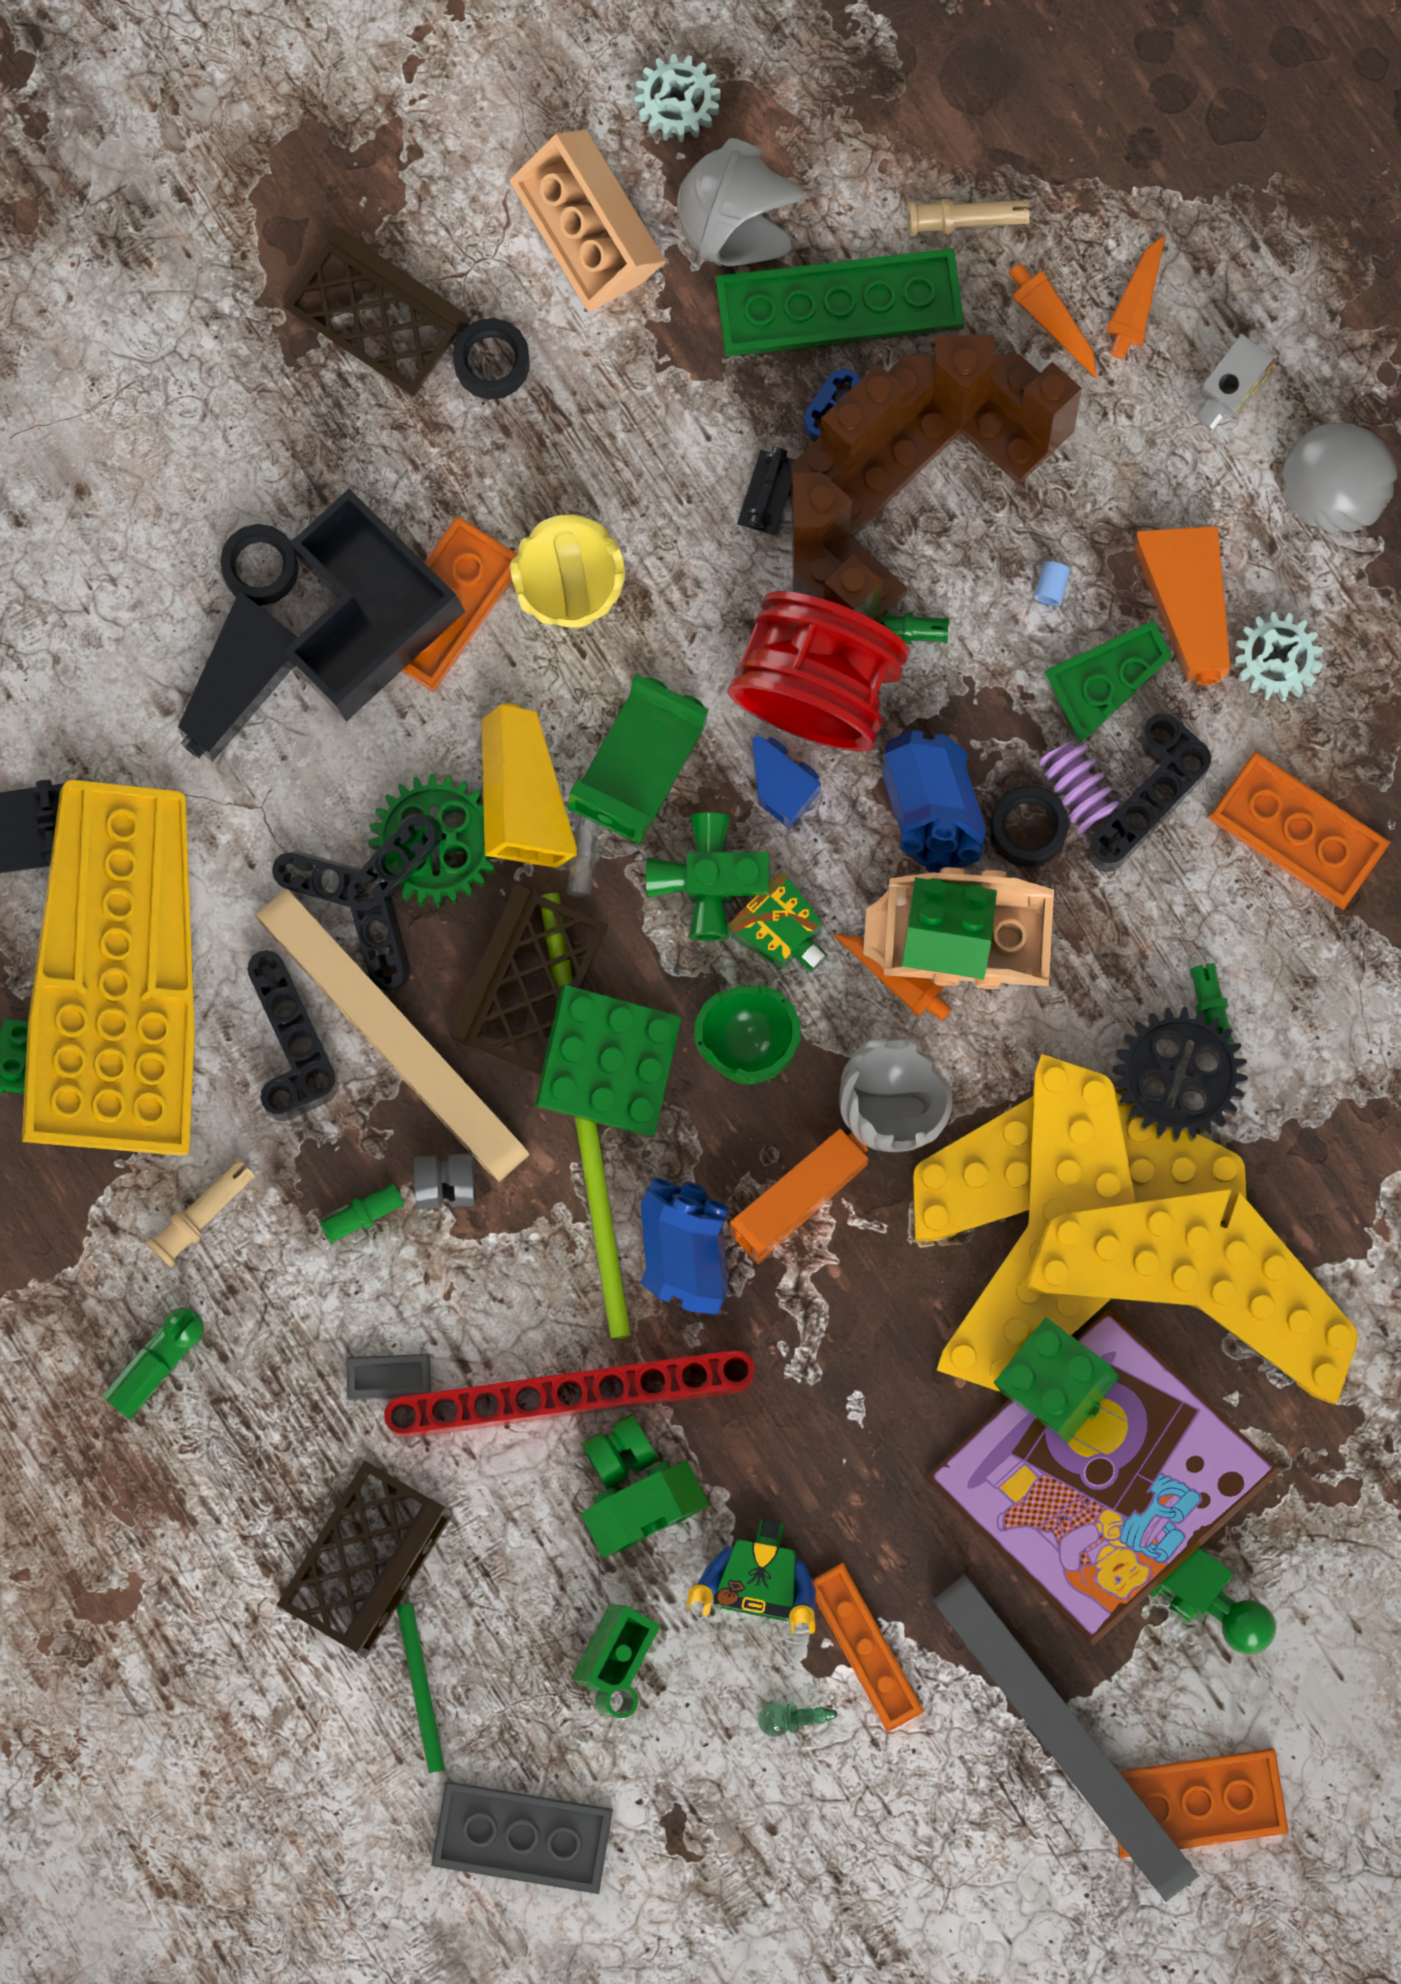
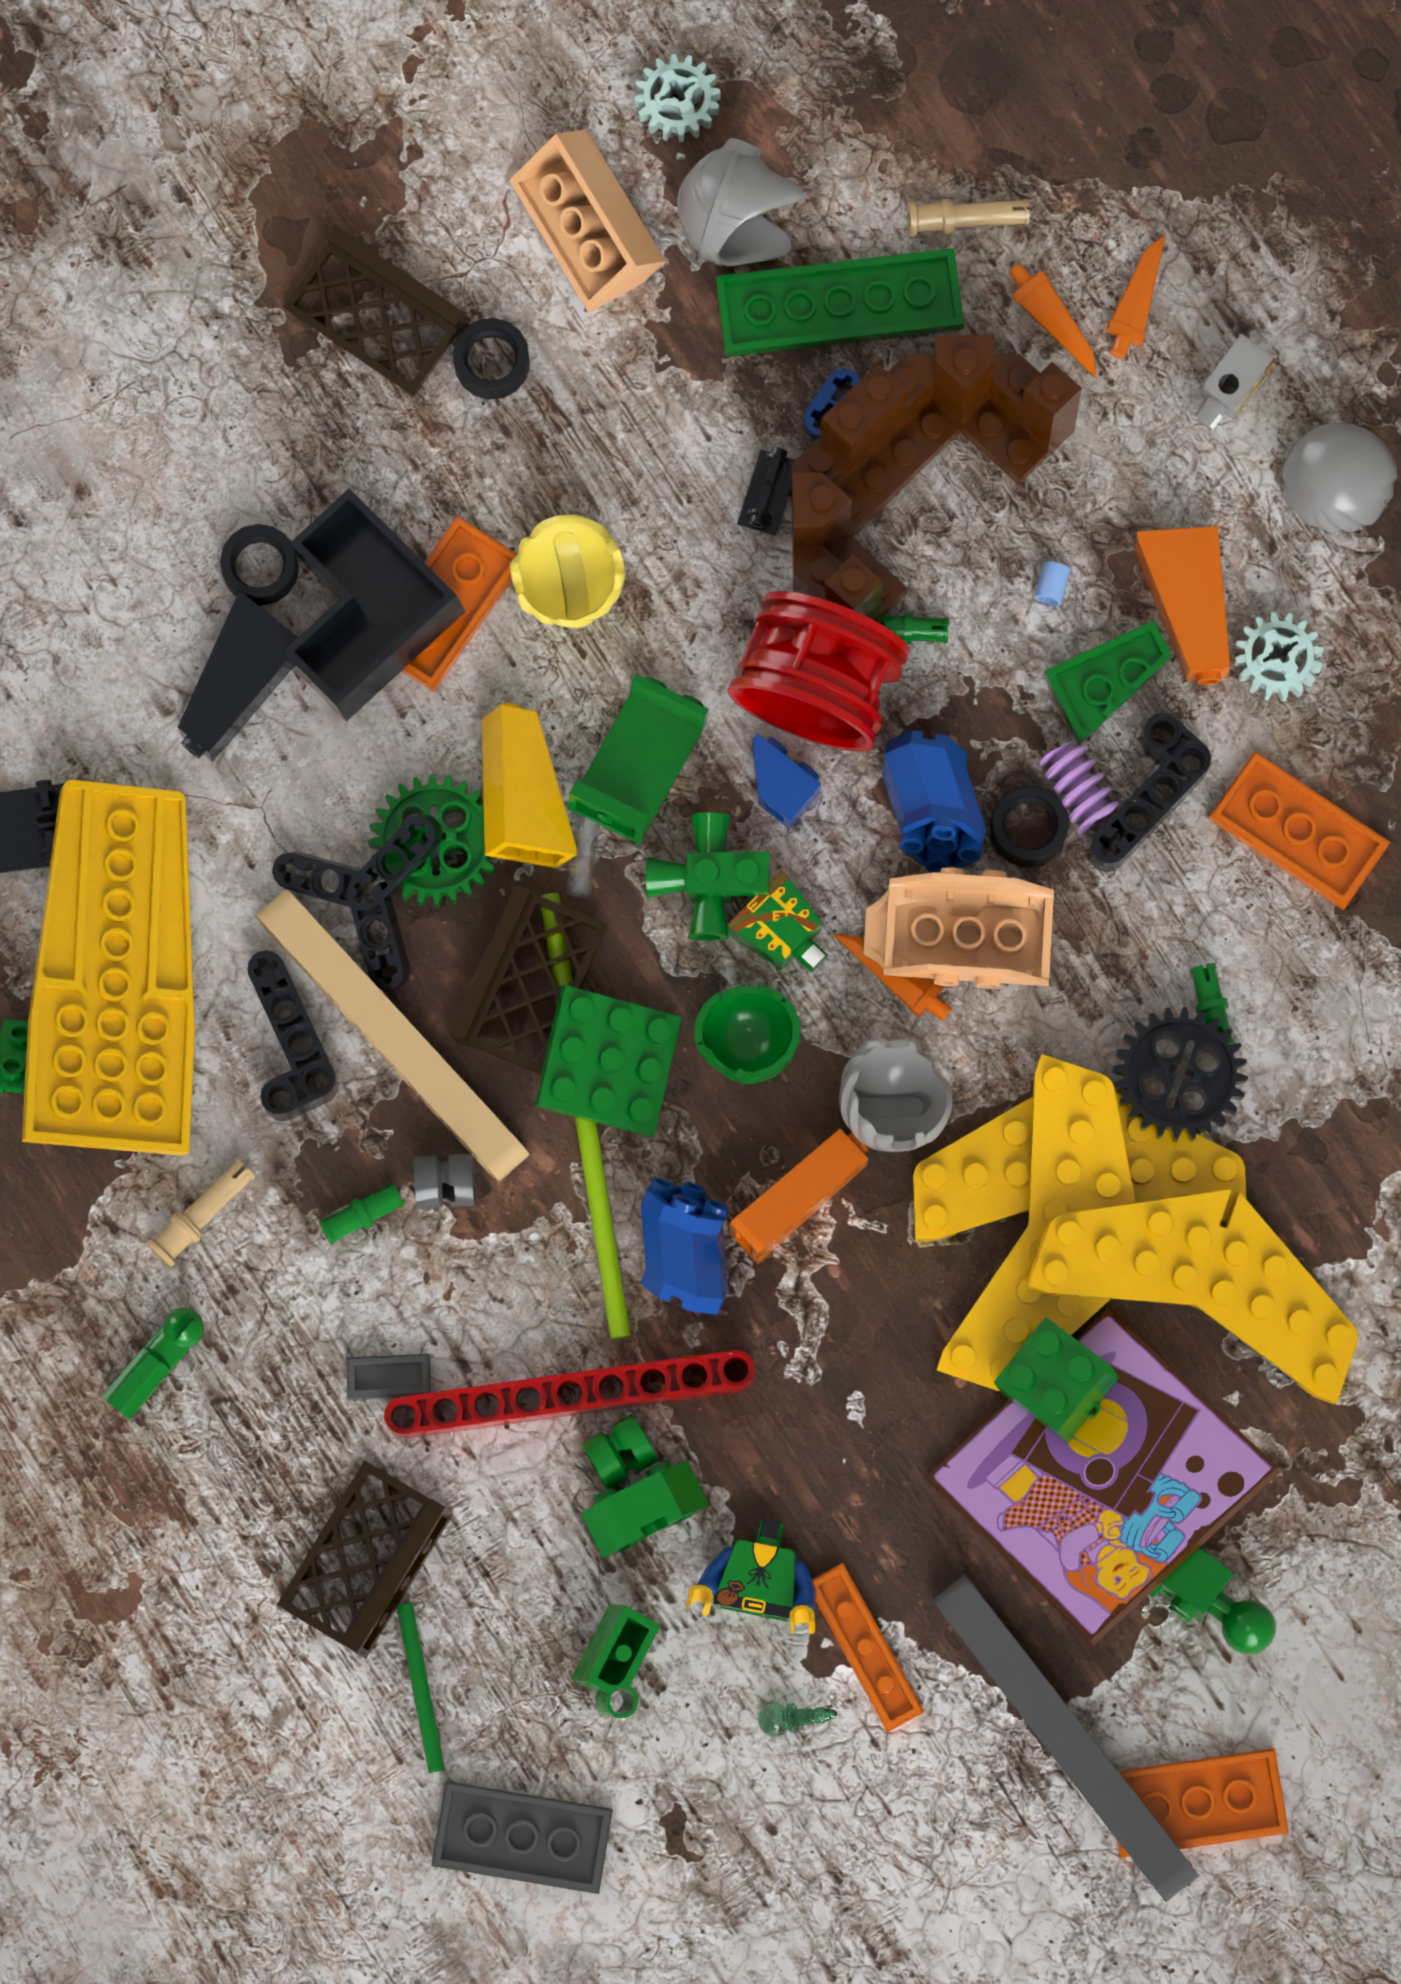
(949, 928): green brick -> none

